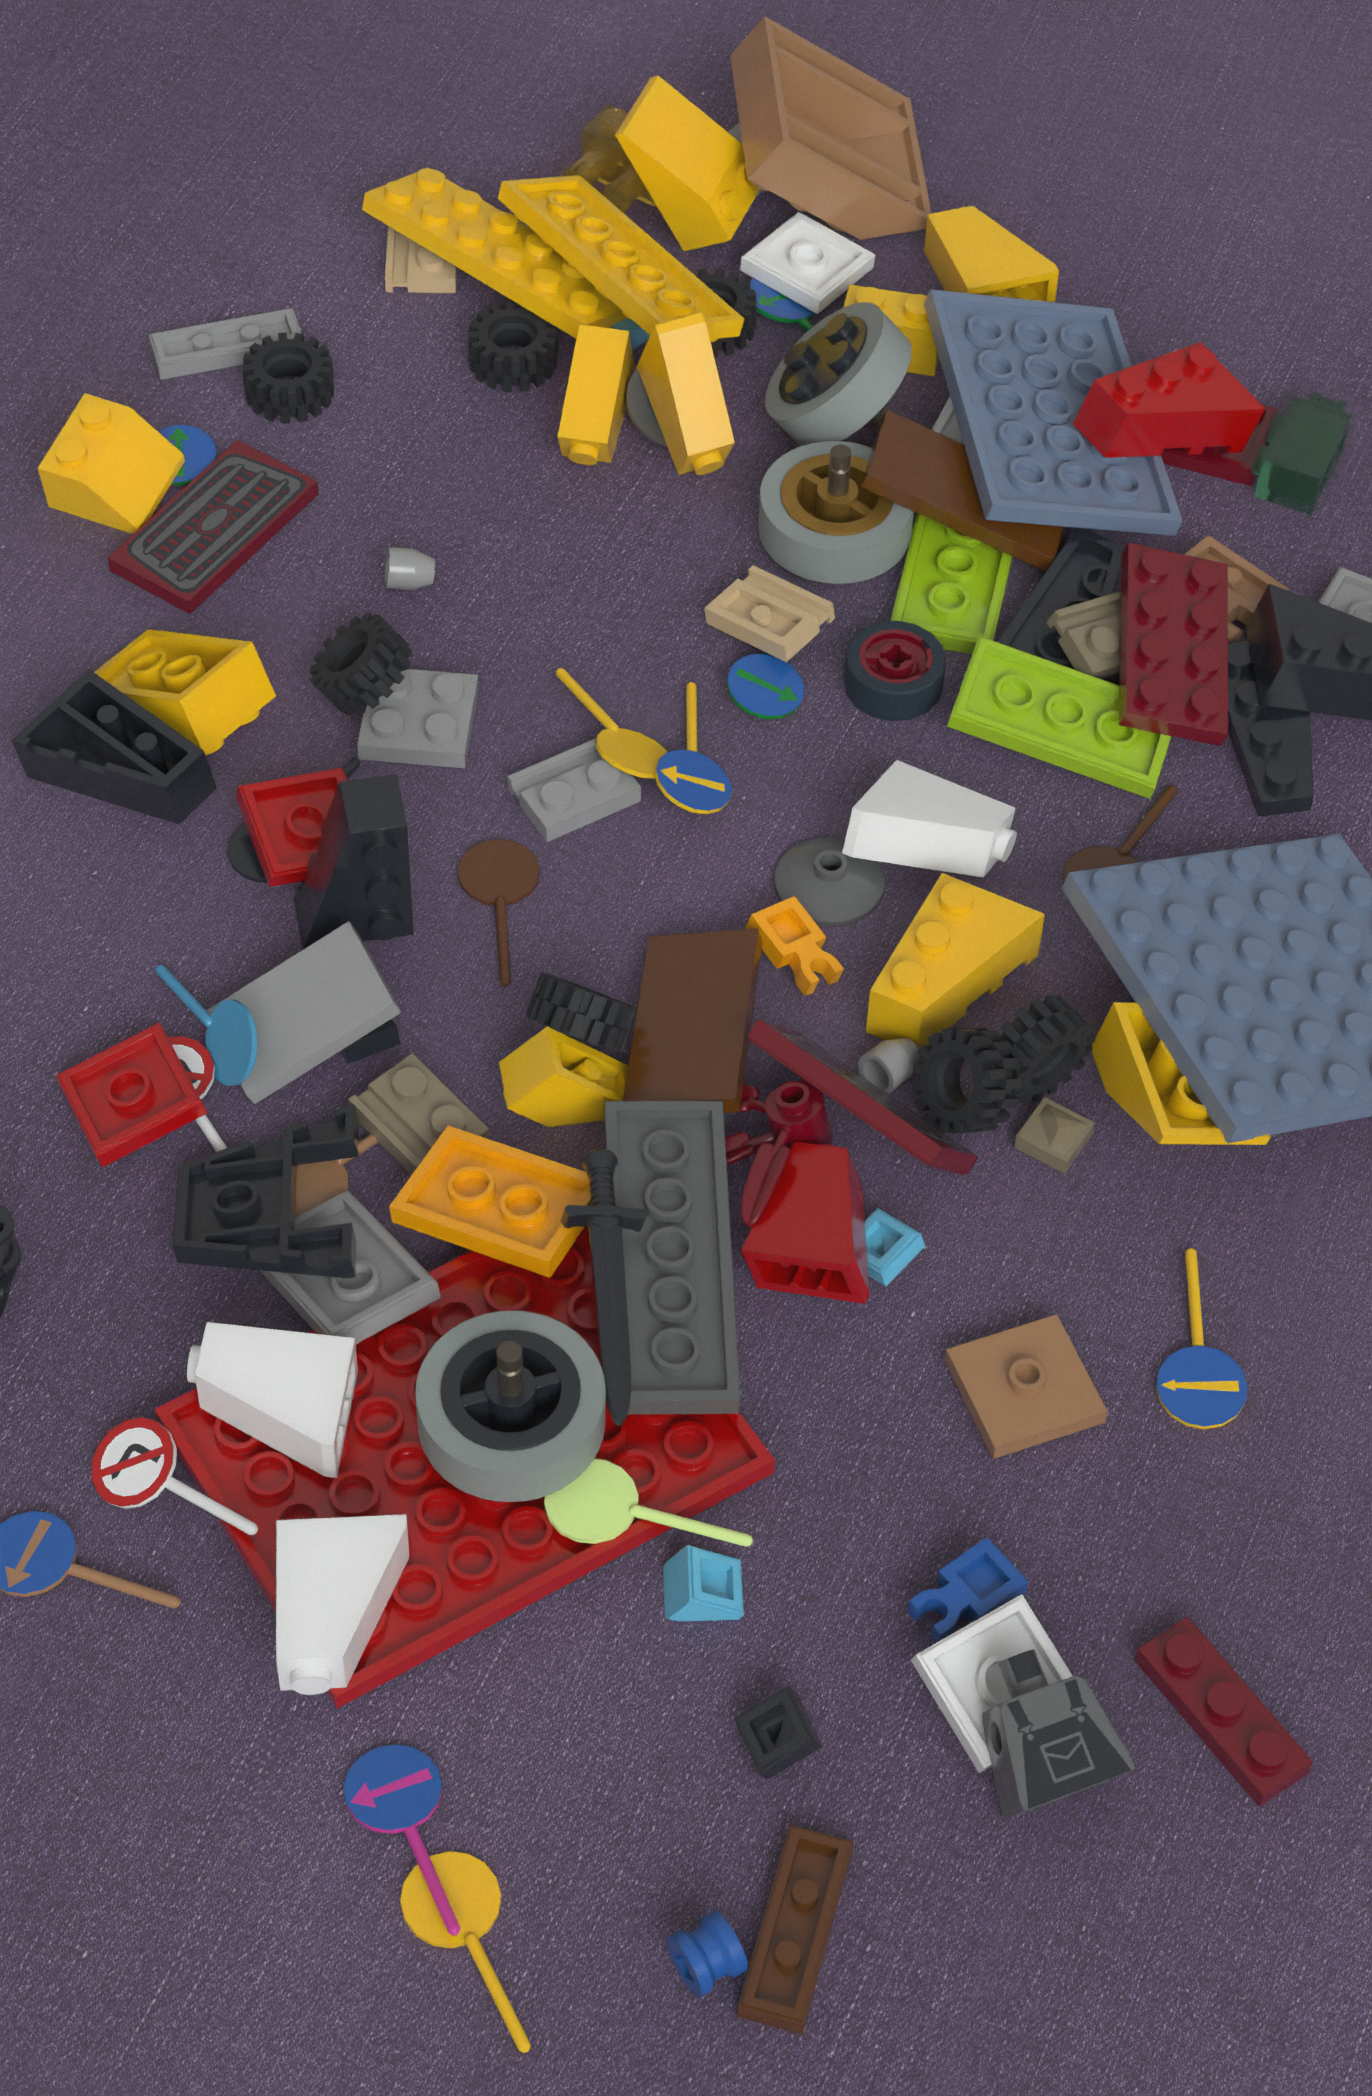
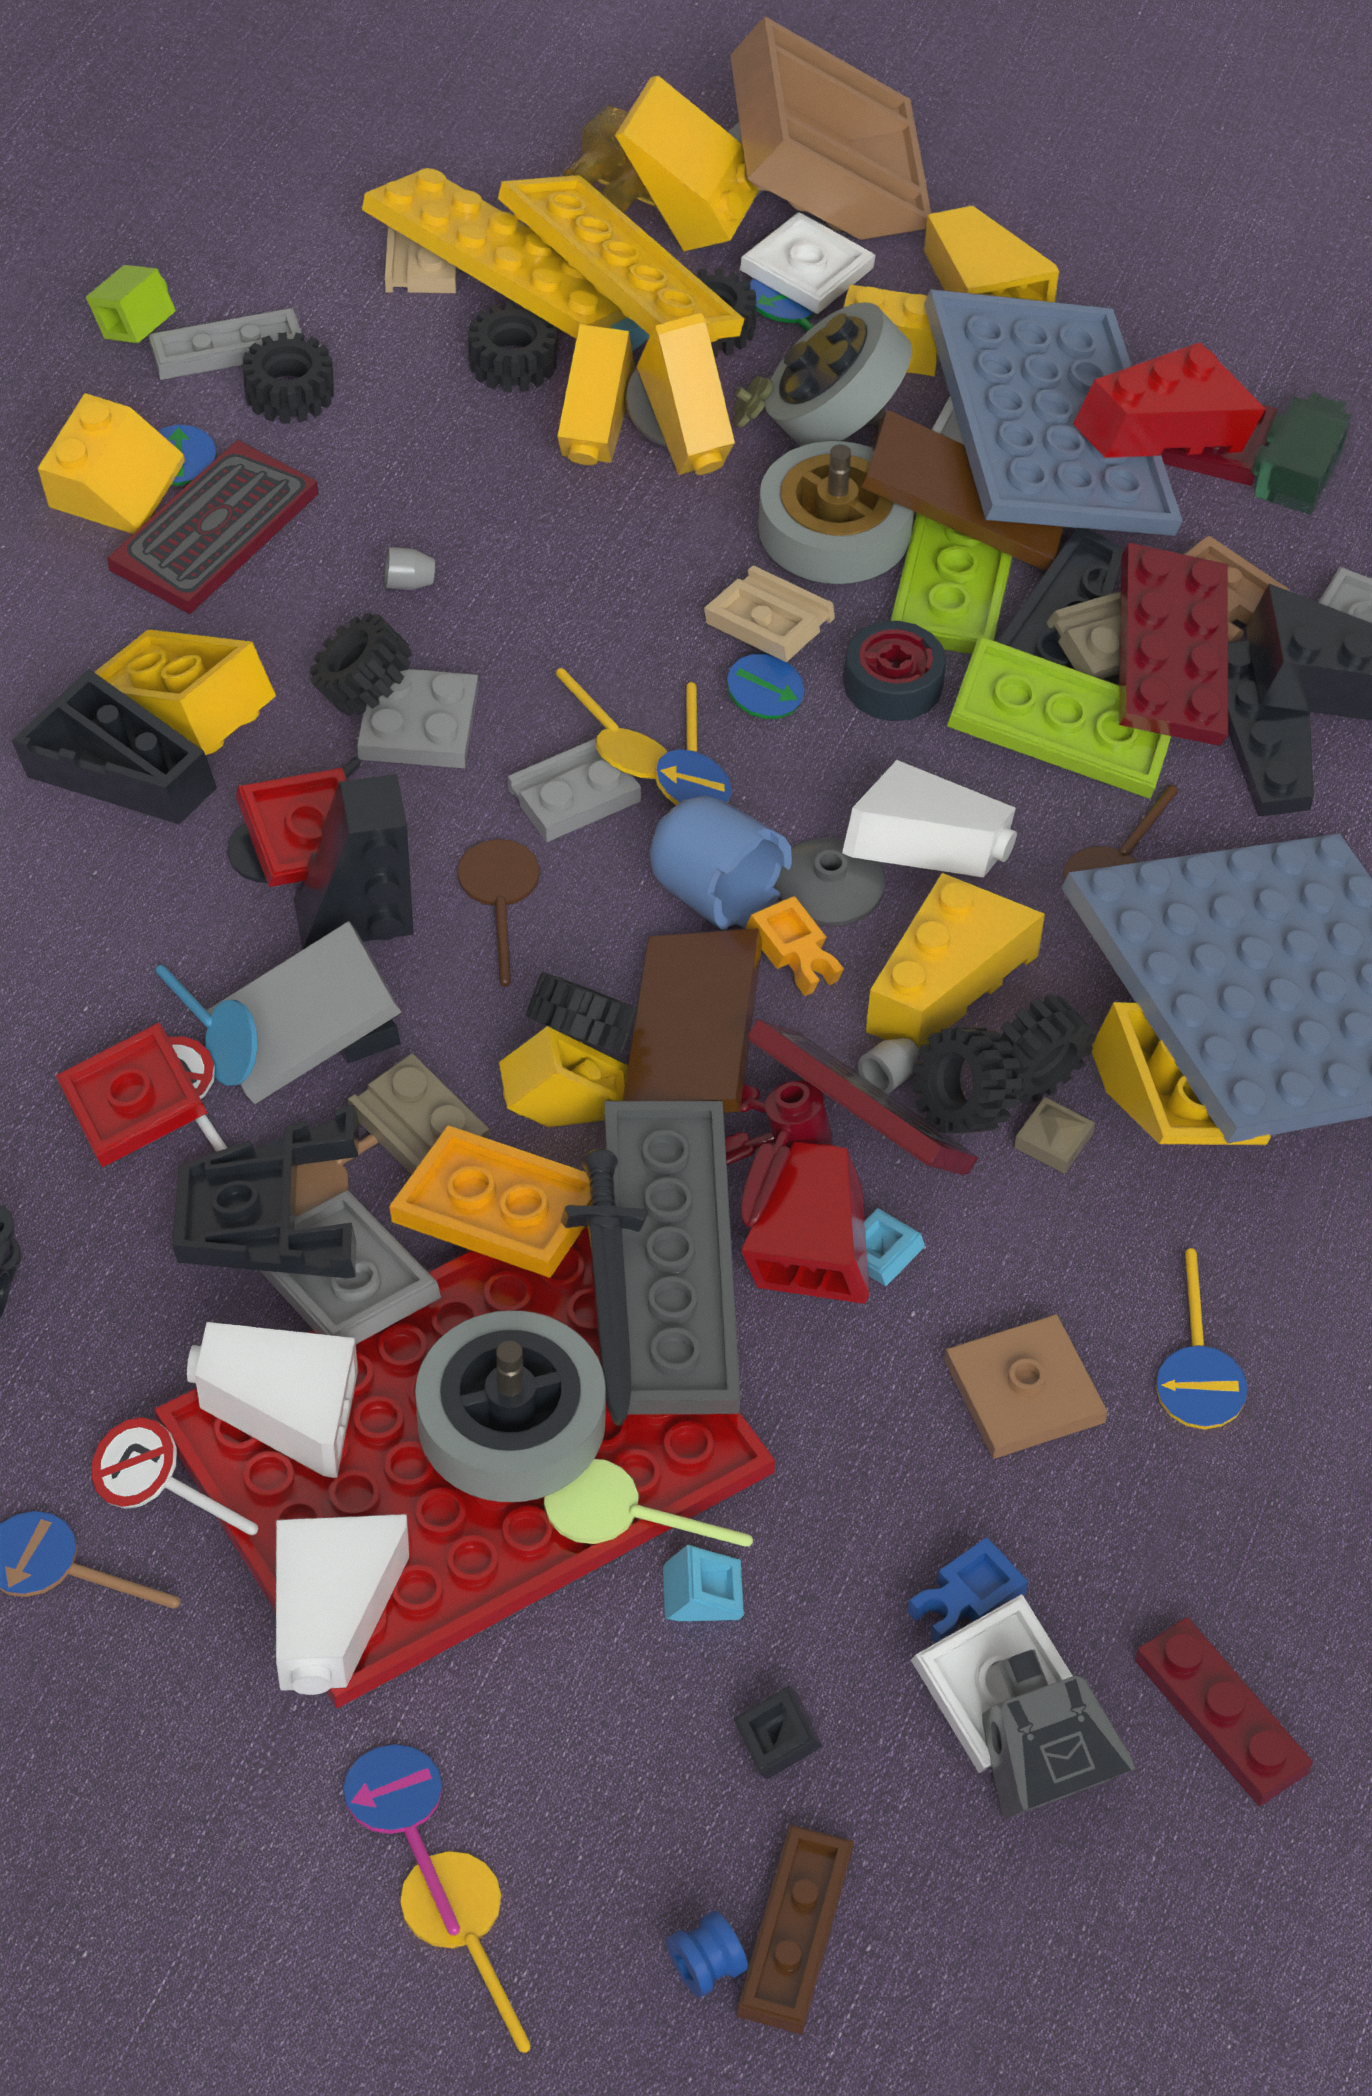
(131, 303): none -> lime brick
(718, 860): none -> medium blue cylinder
(752, 401): none -> olive plant

